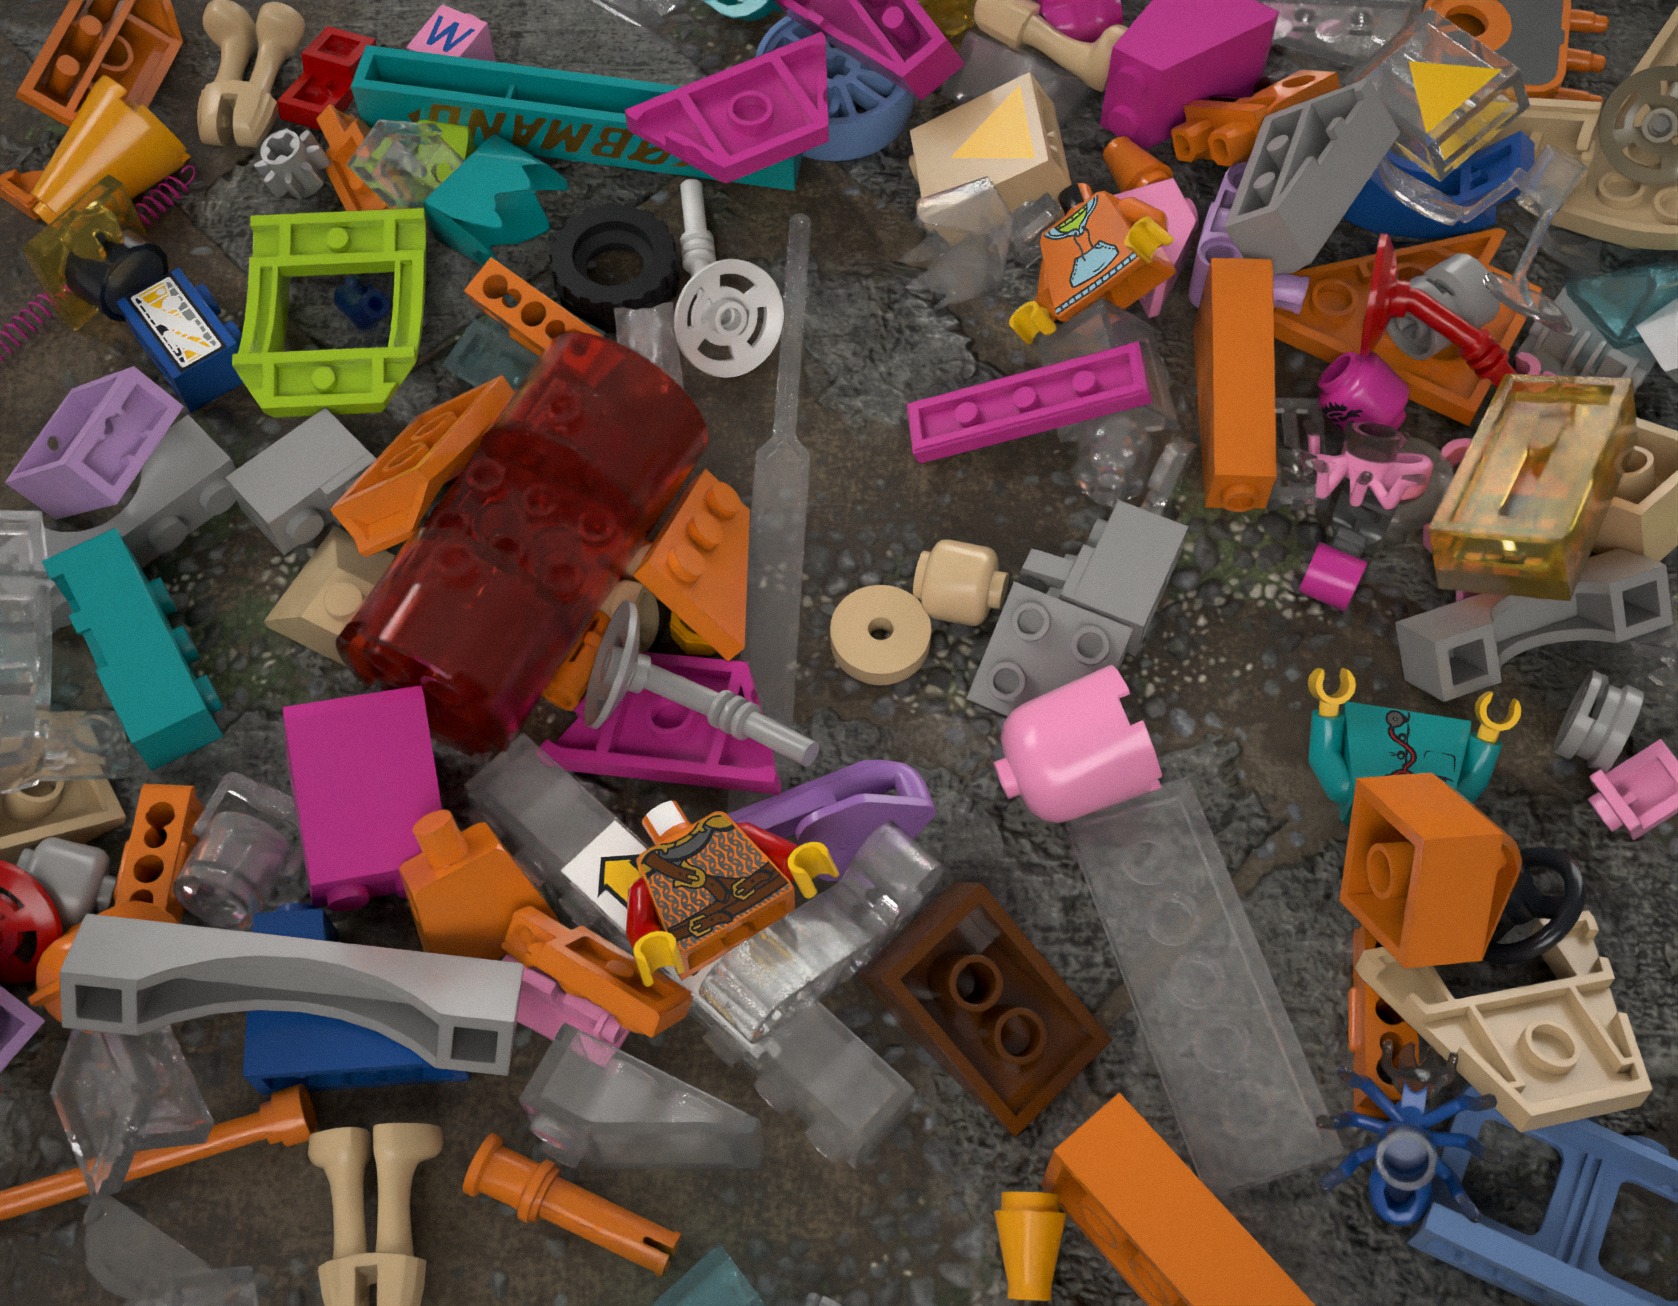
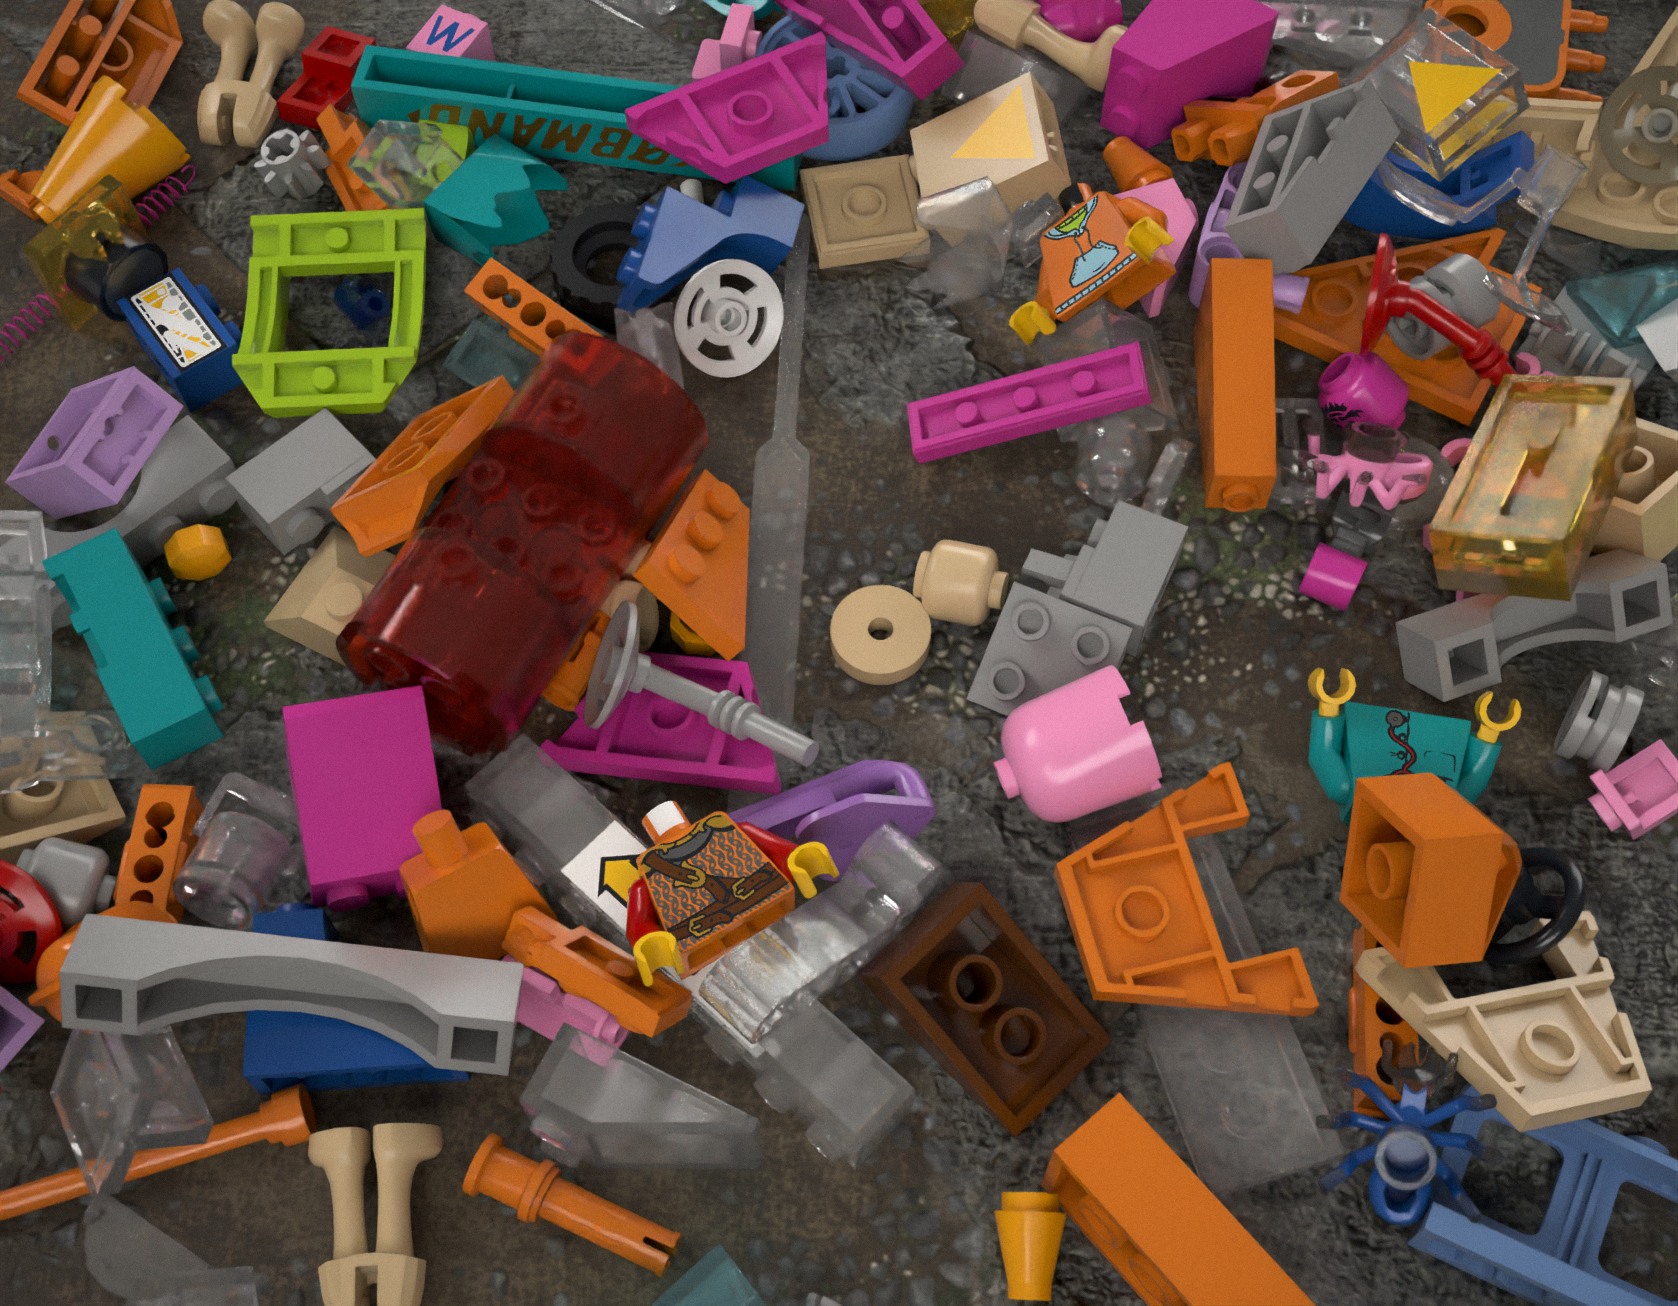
(197, 552): none -> light orange tile
(685, 235): none -> arch
(737, 44): none -> bright pink bracket
(862, 210): none -> tan tile
(1148, 922): none -> orange wing

